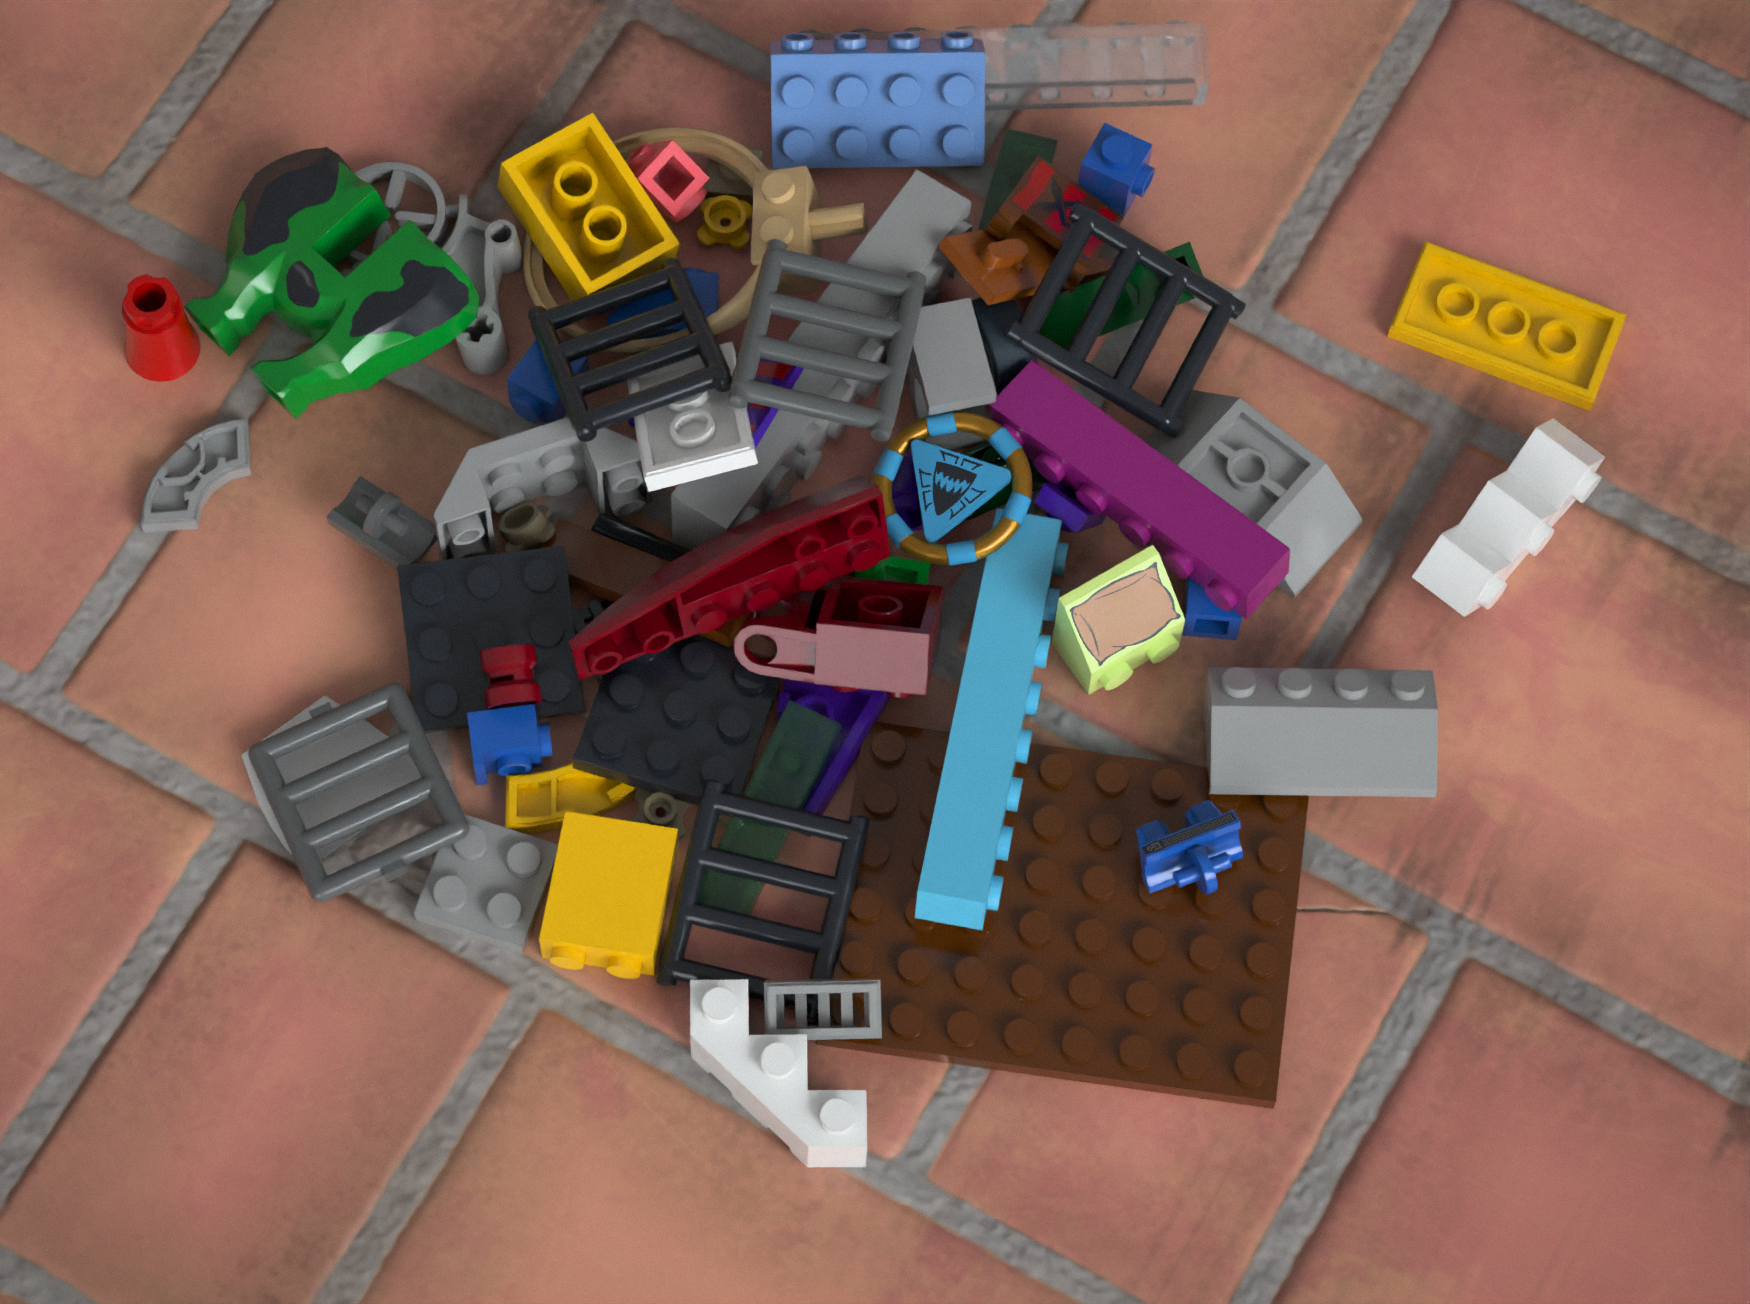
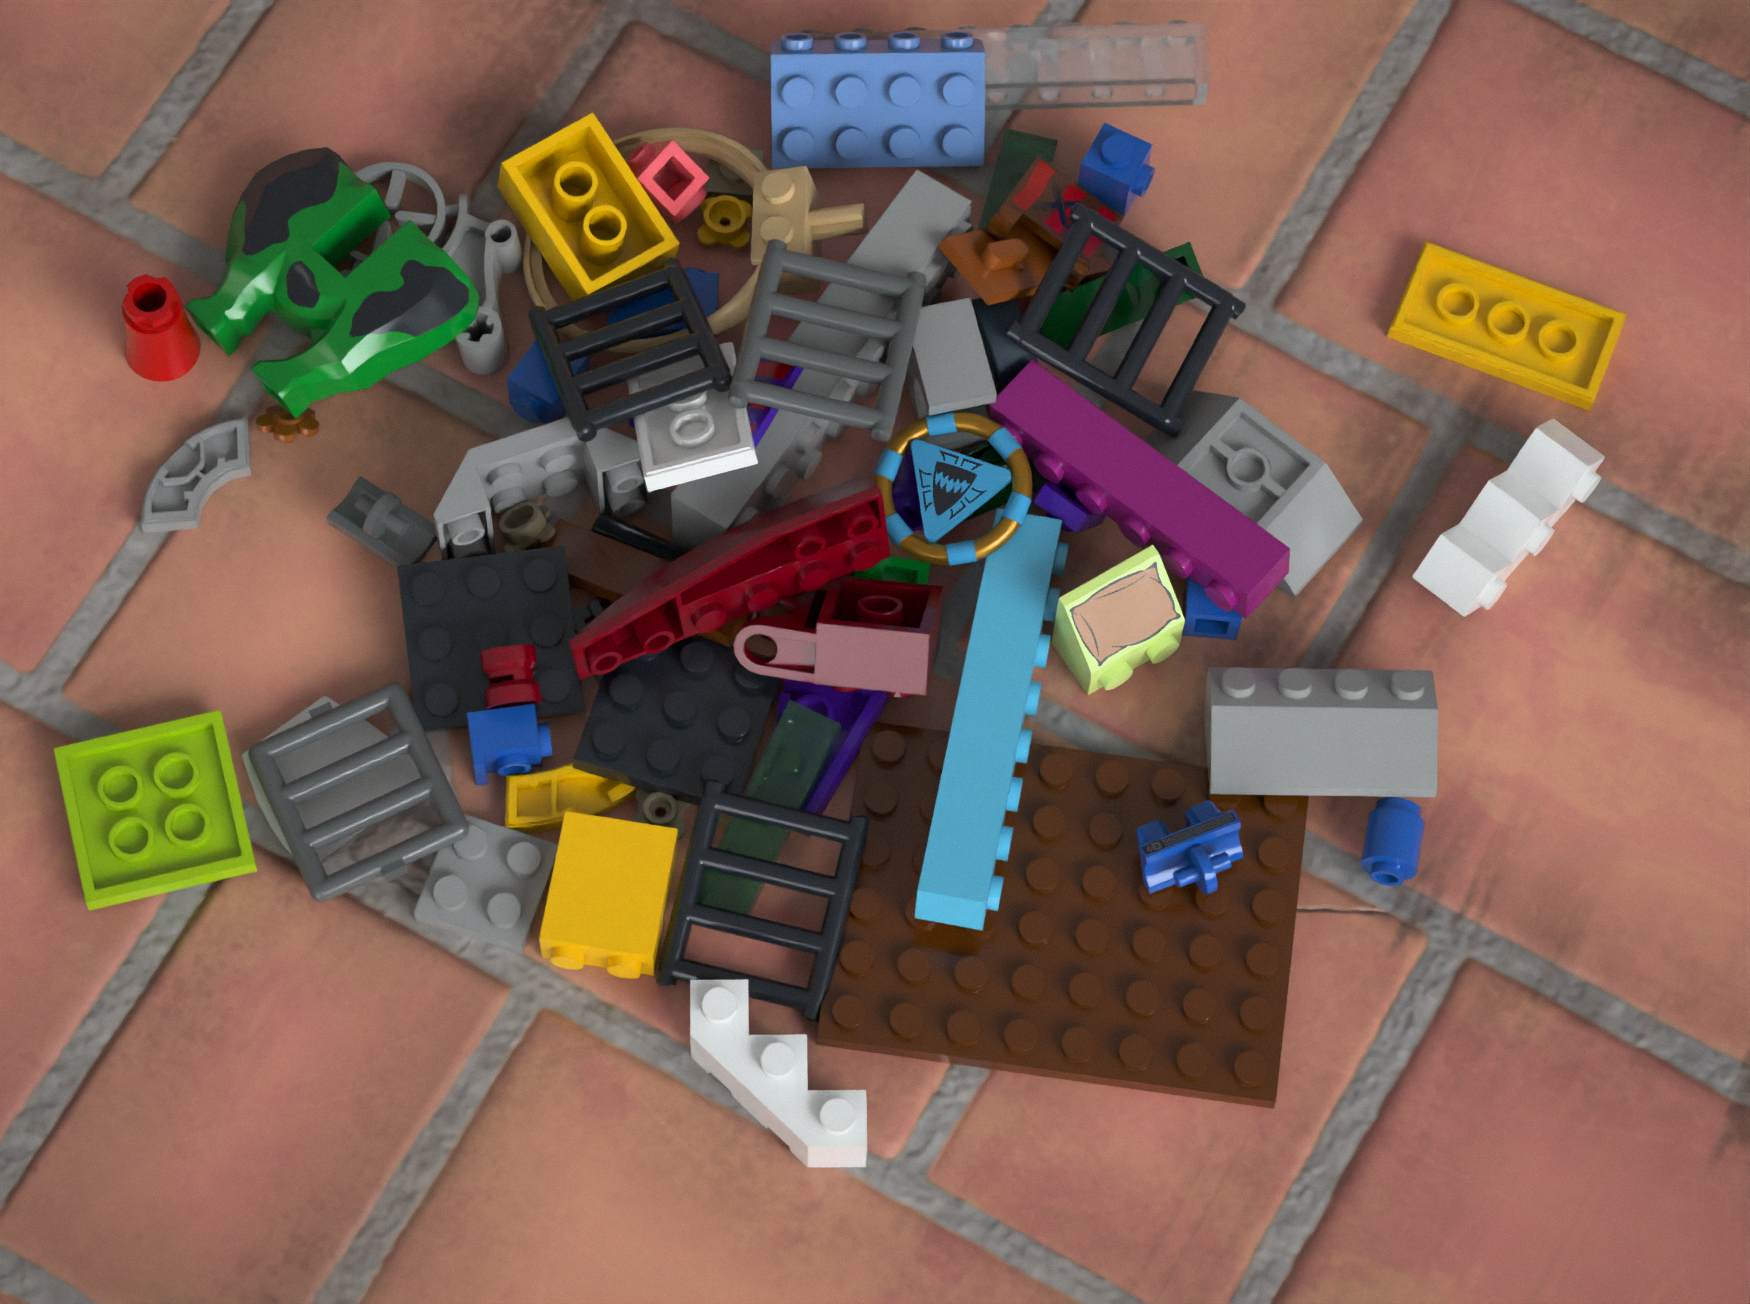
(154, 810): none -> lime plate
(285, 426): none -> dark orange plant
(774, 1008): light grey slope -> none
(1392, 841): none -> blue brick

